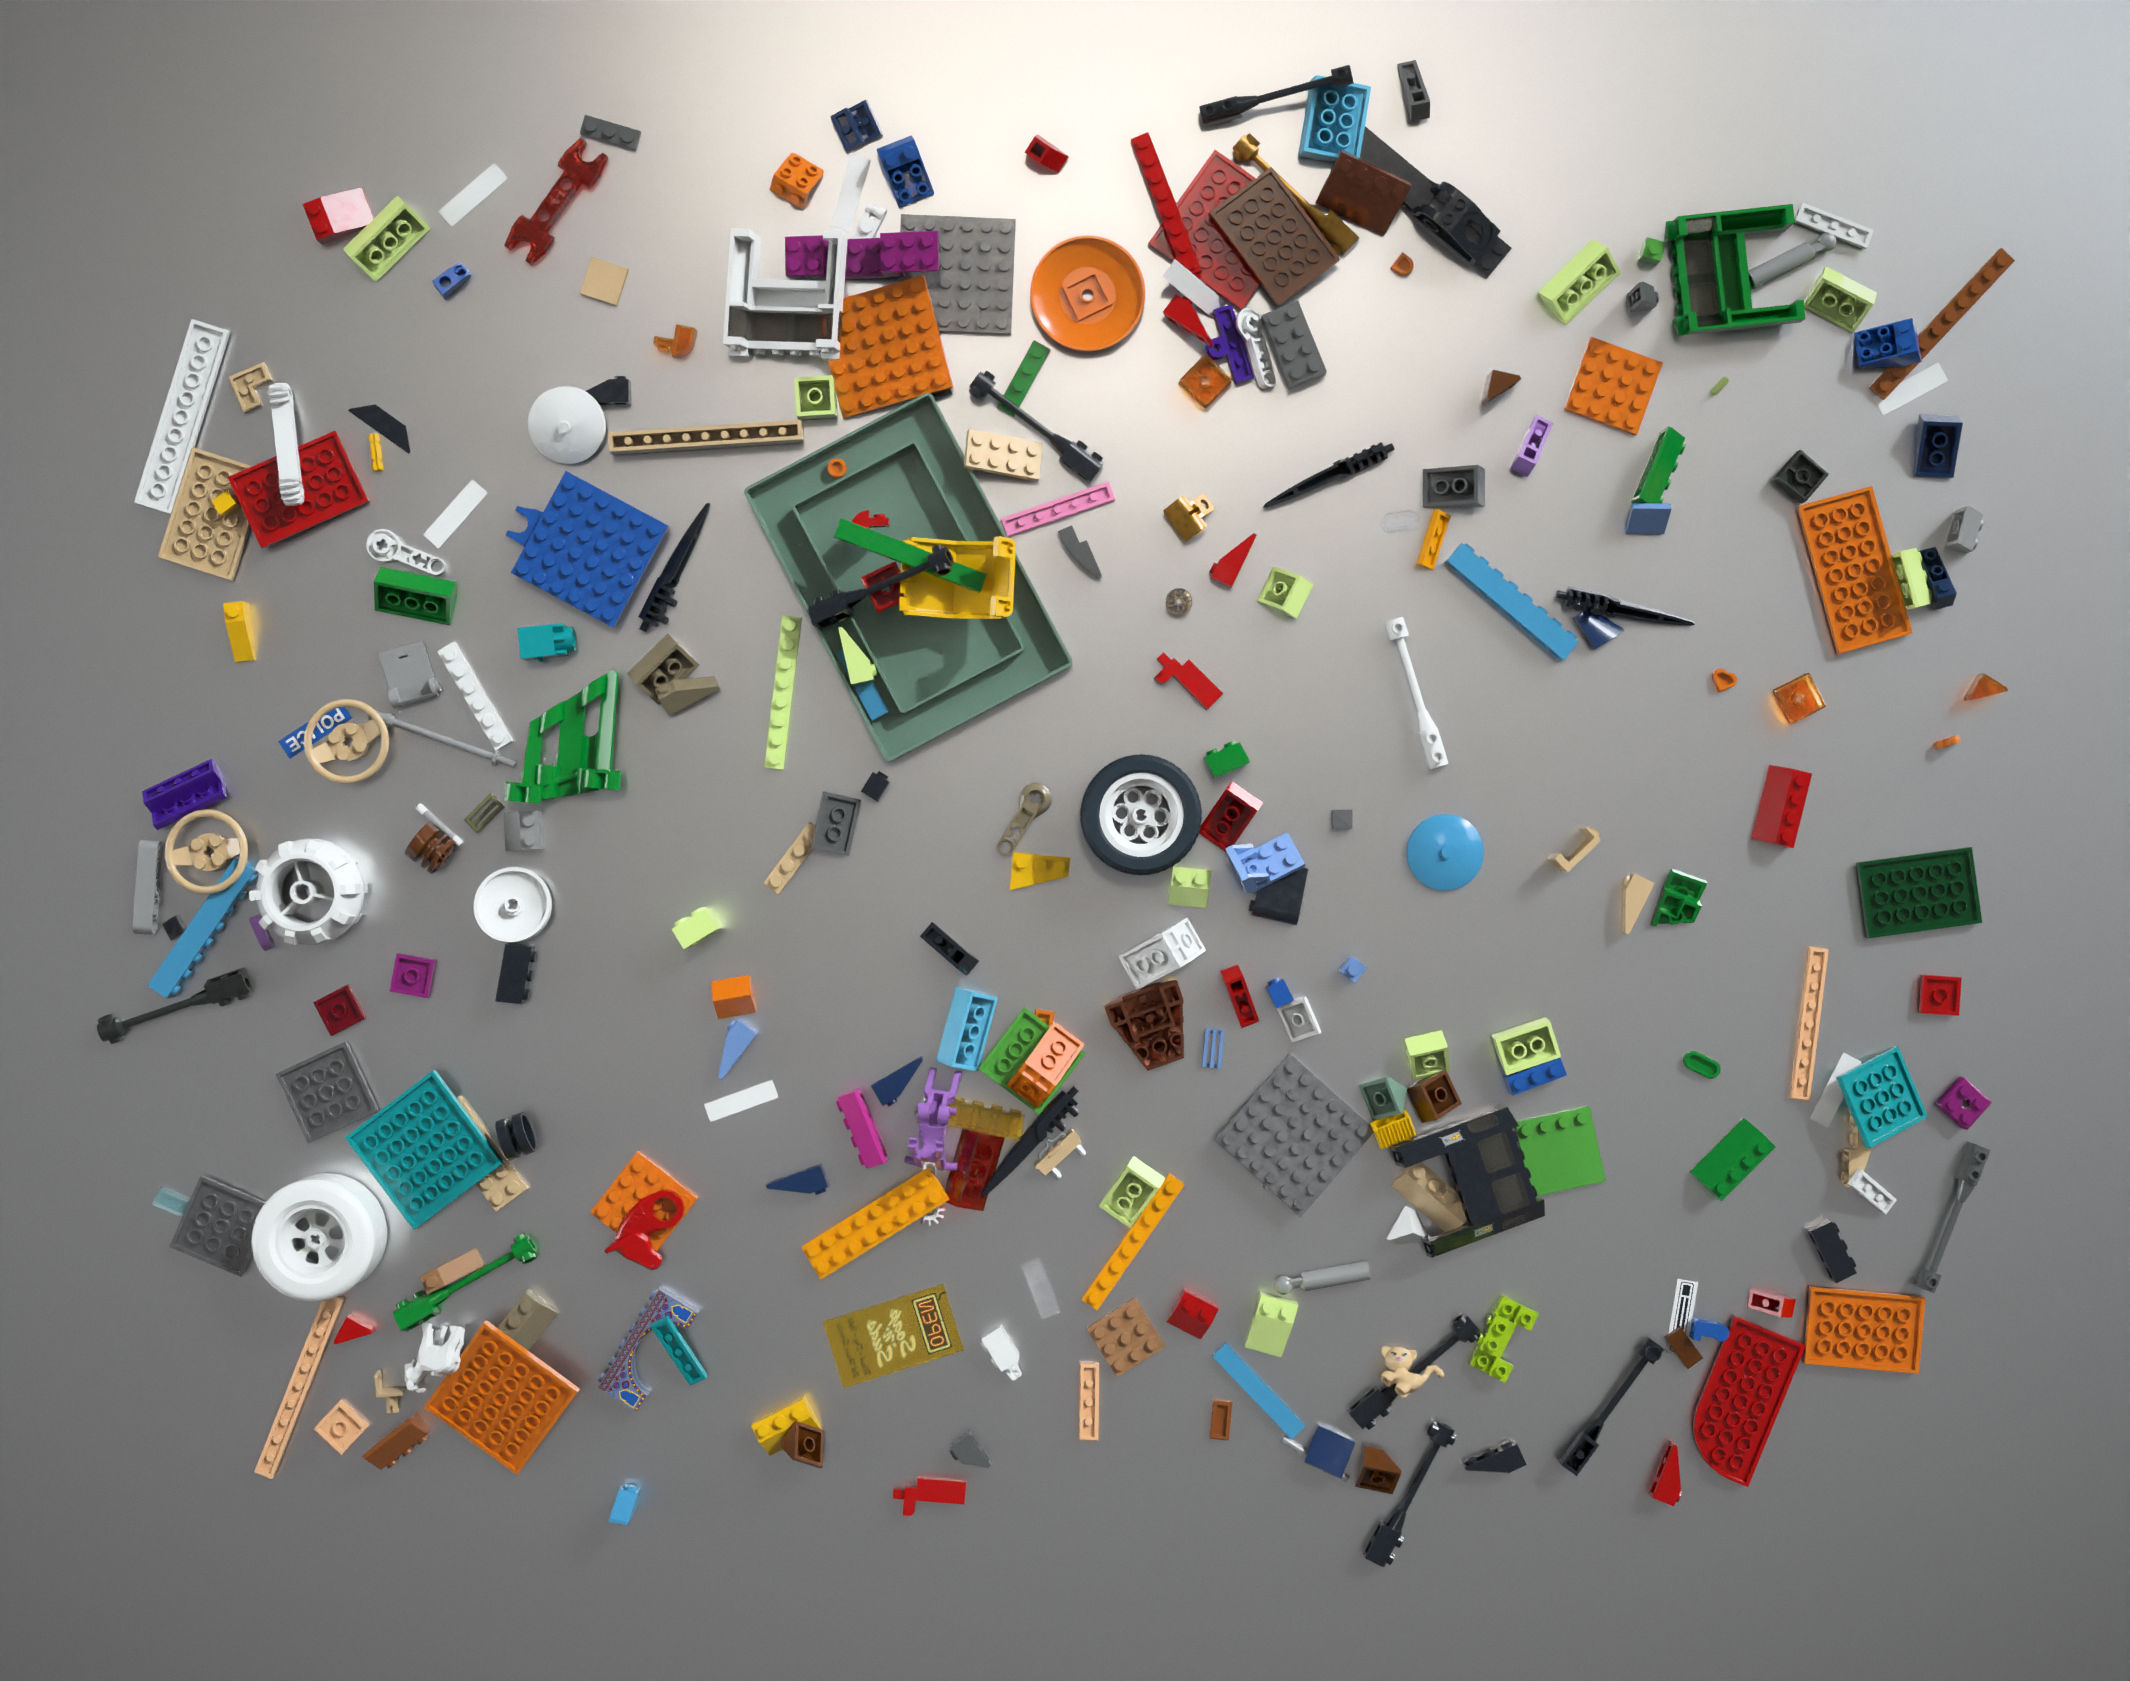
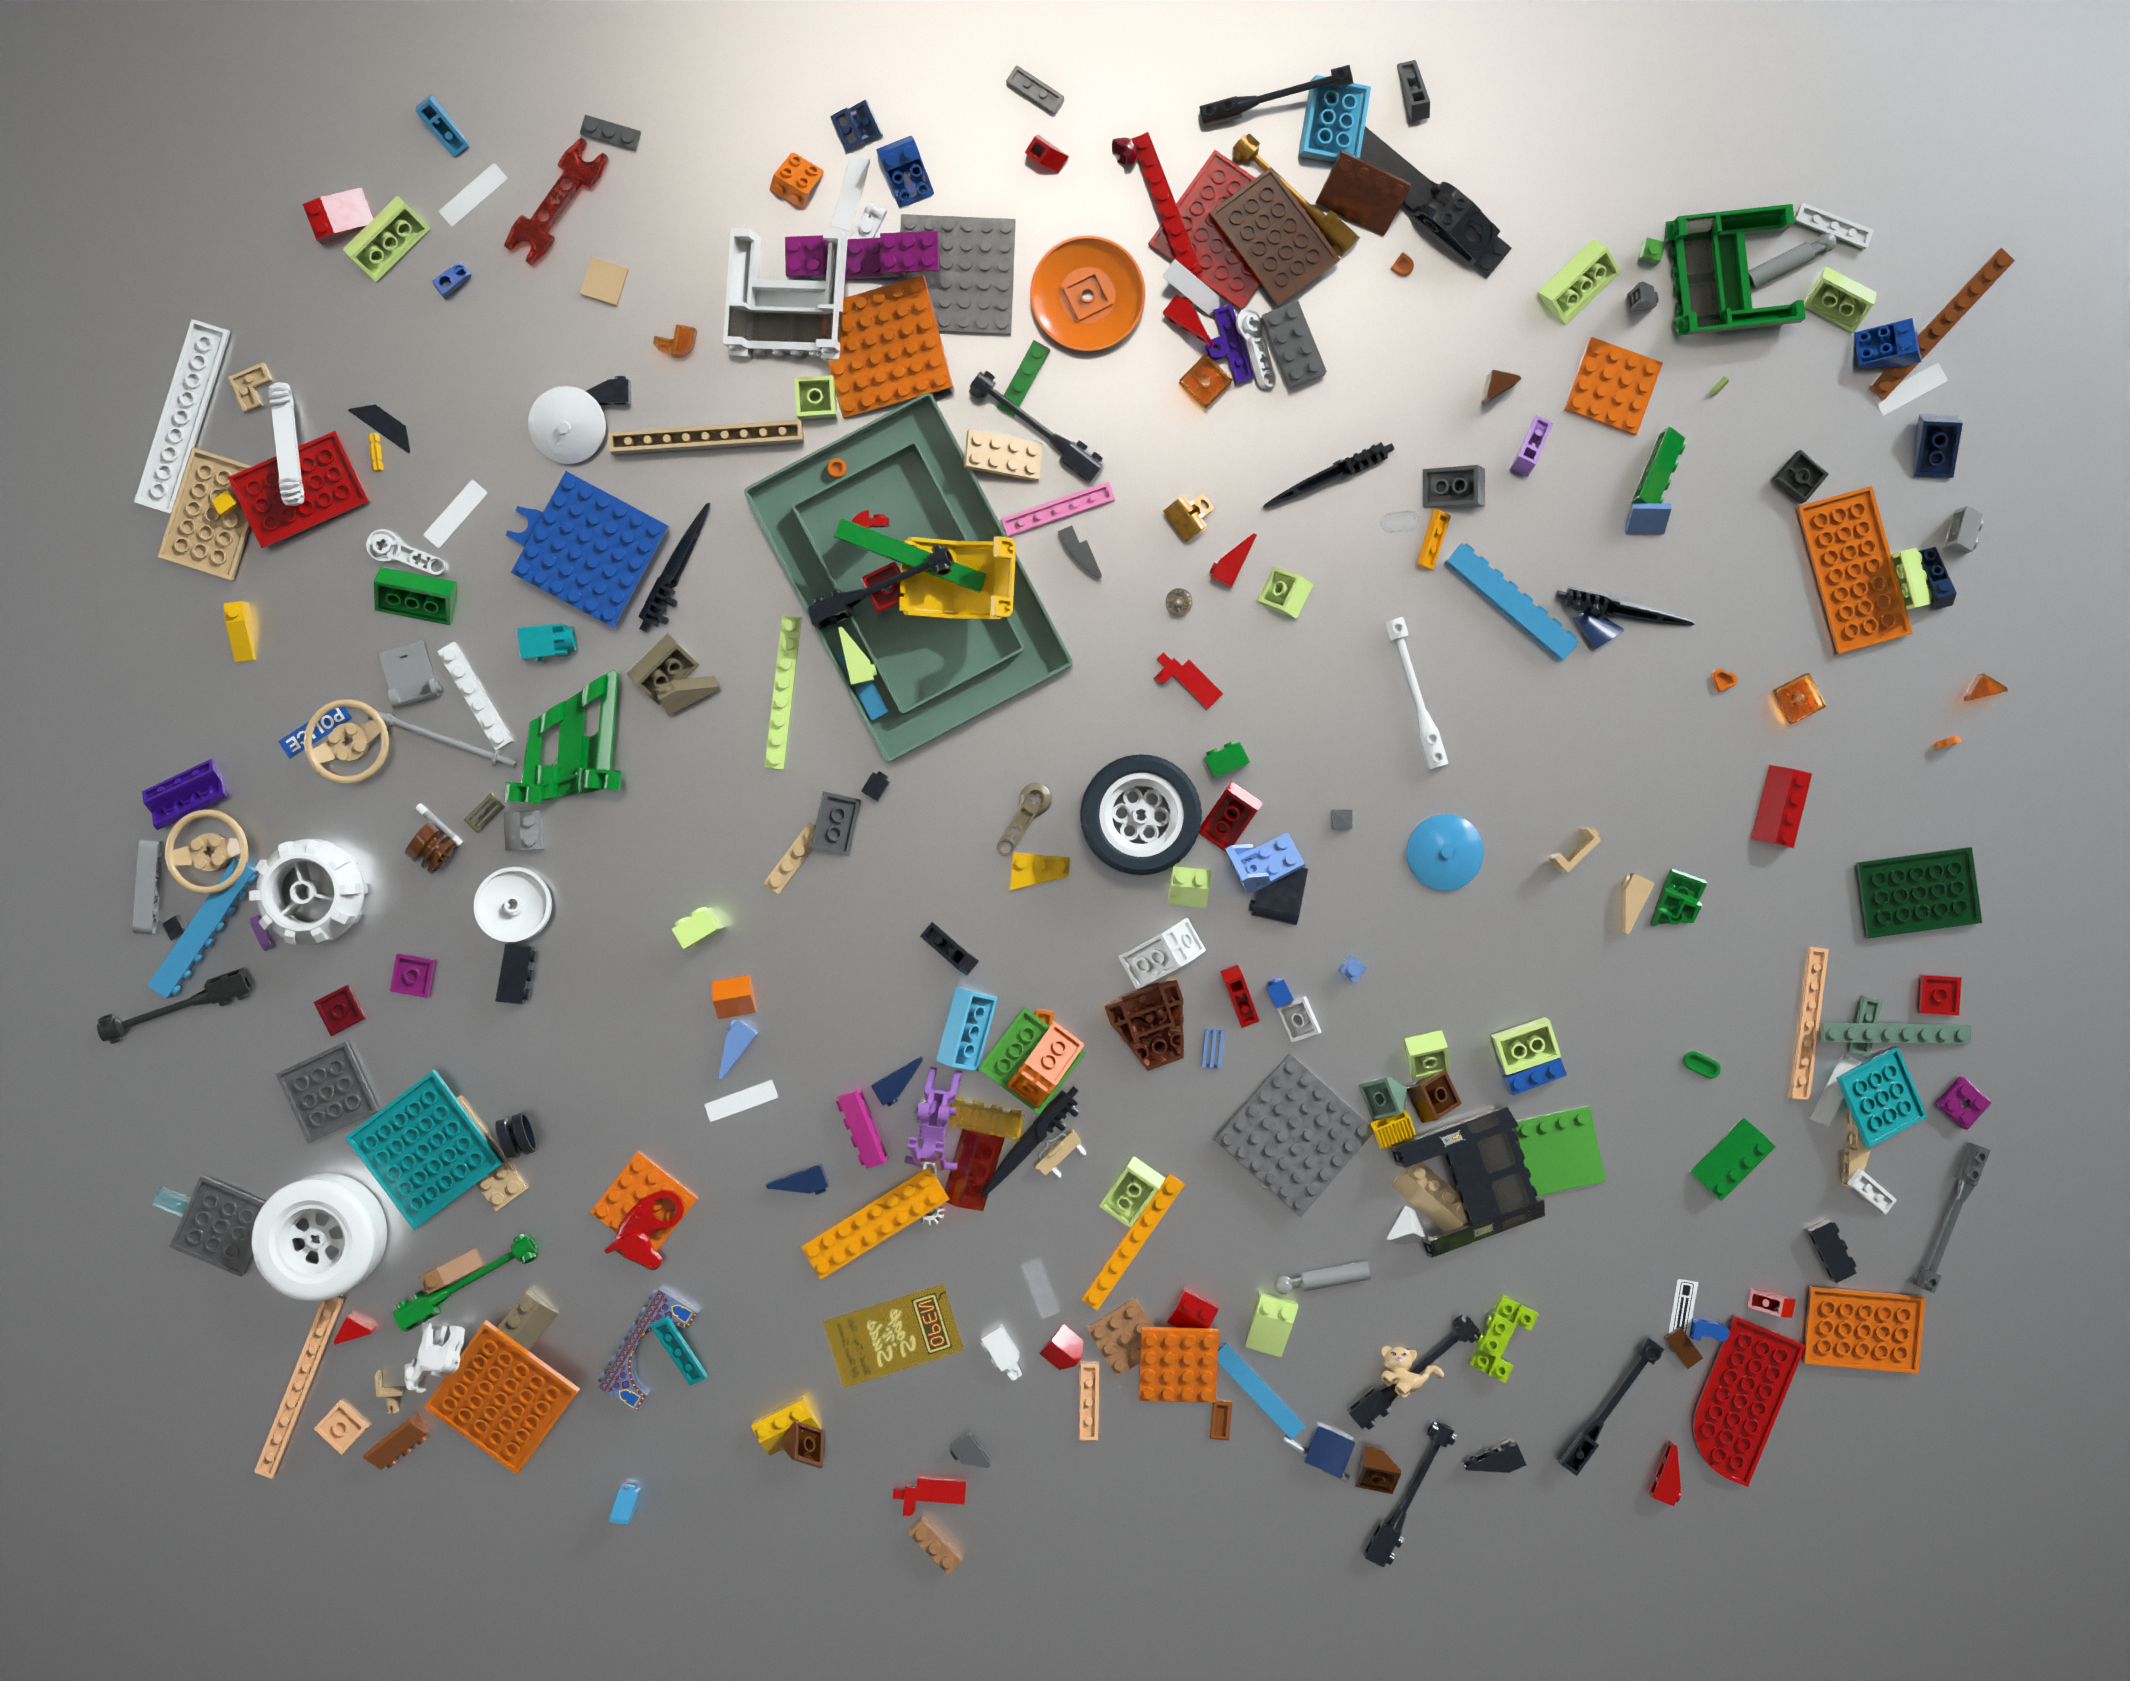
(441, 125): none -> dark azure slope
(935, 1544): none -> medium nougat brick
(1035, 89): none -> plate
(1063, 1349): none -> slope
(1125, 149): none -> dark red hair
(1178, 1364): none -> orange plate
(1868, 1013): none -> sand green plate
(1896, 1033): none -> sand green plate

